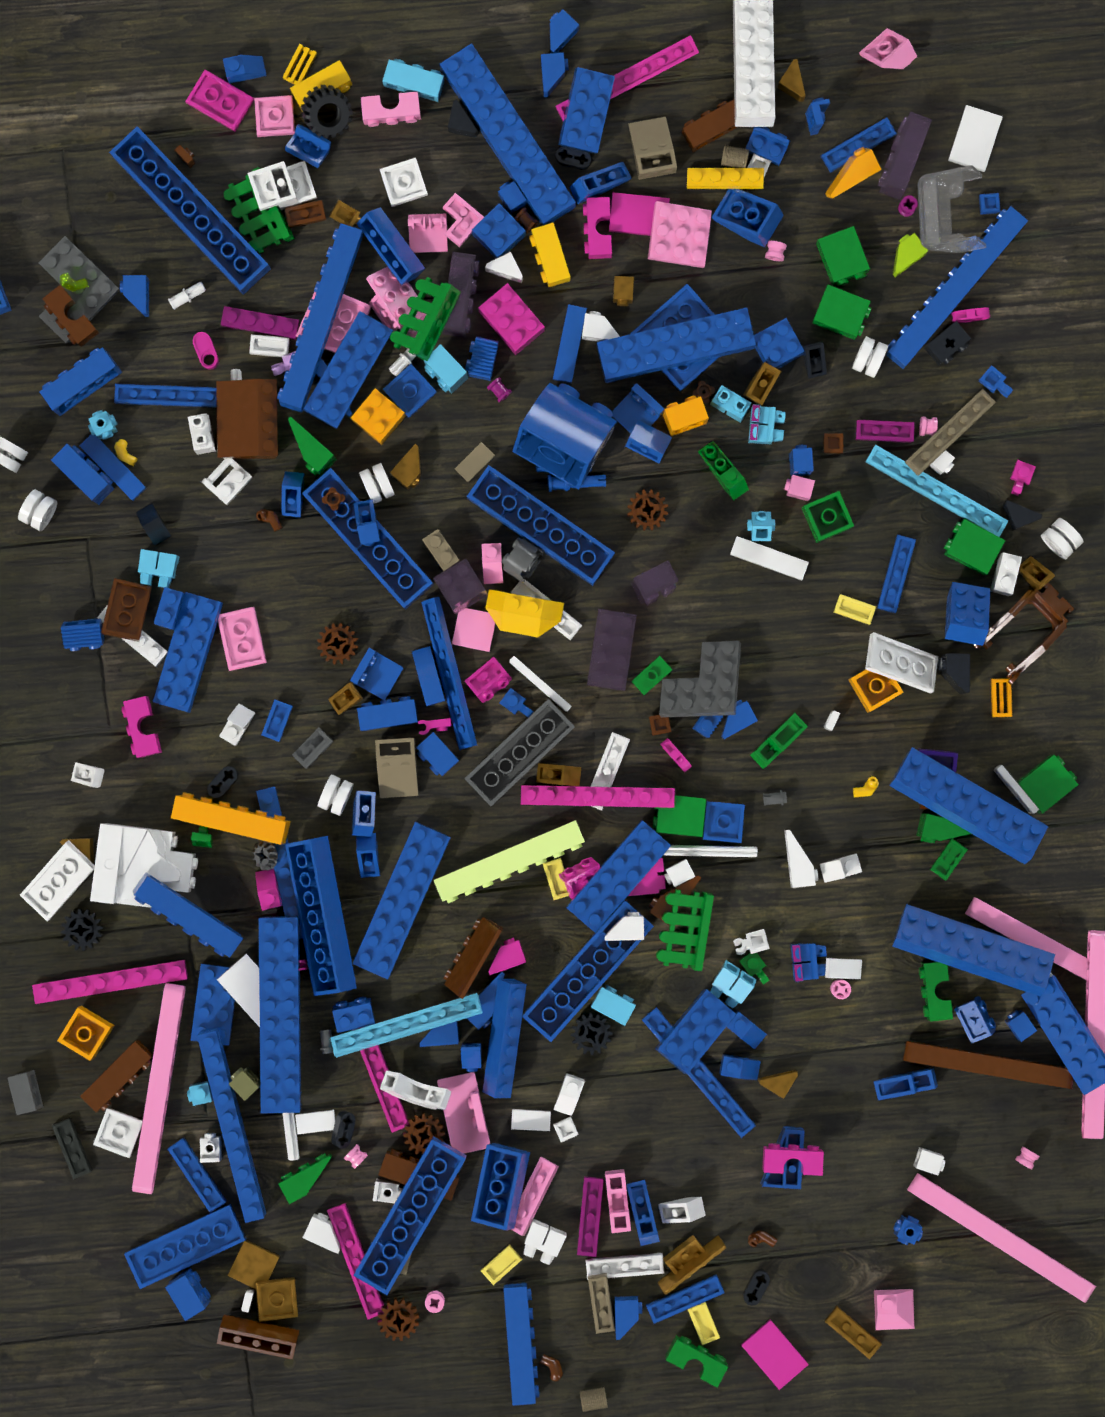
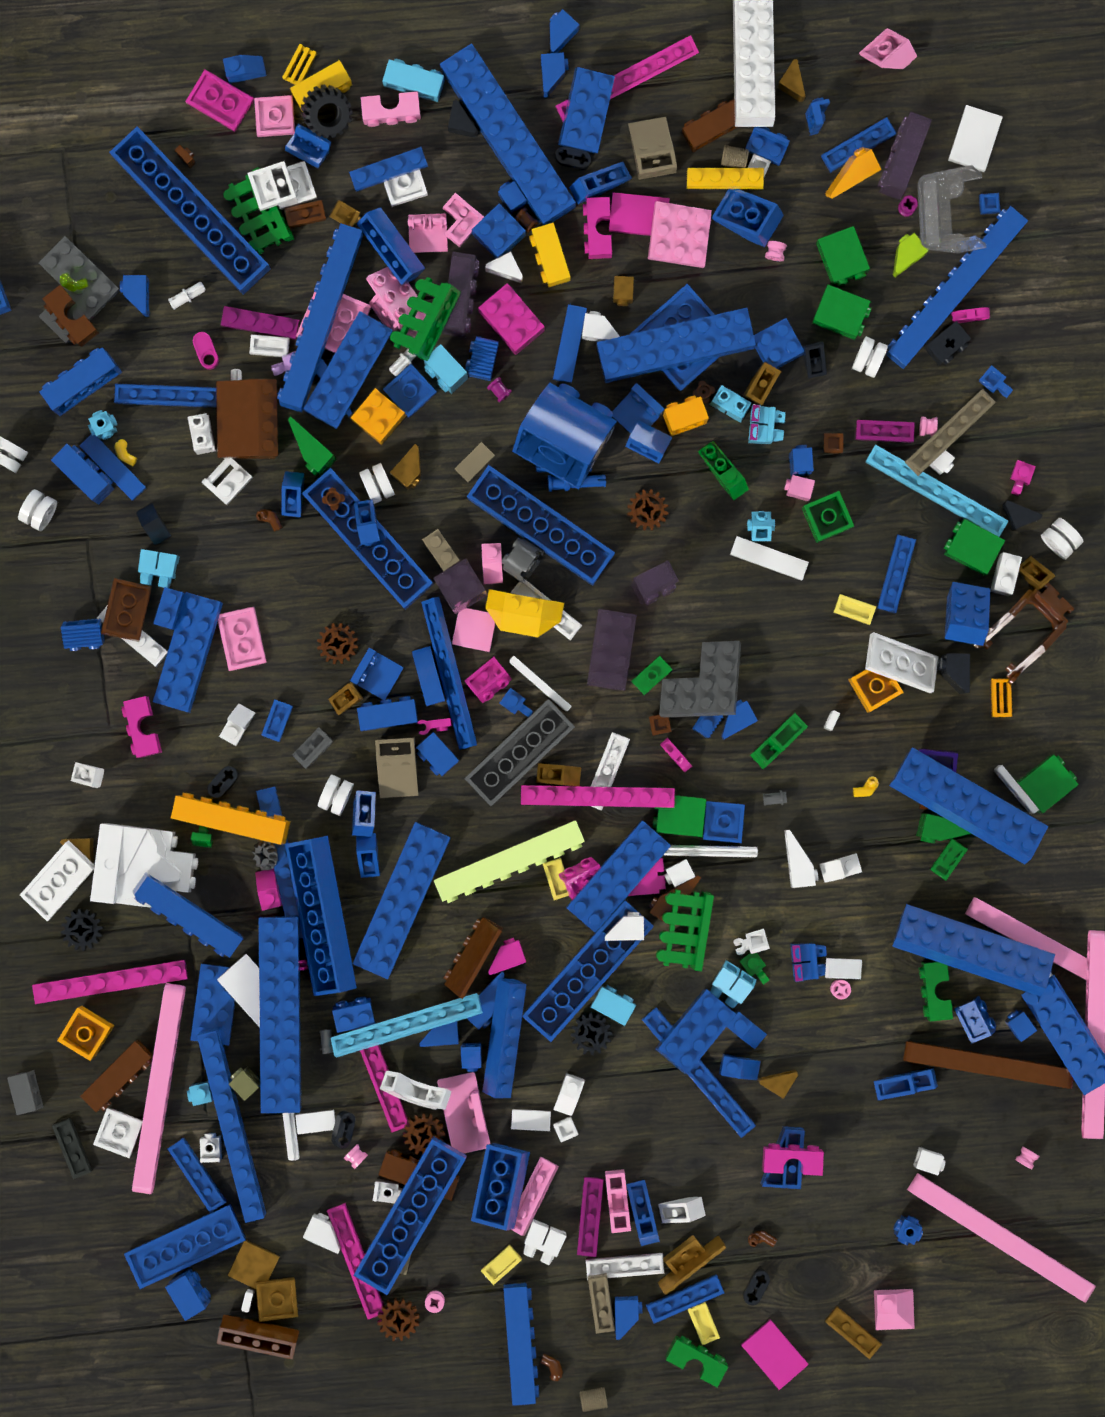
(298, 1184): green slope -> none
(388, 169): none -> blue plate

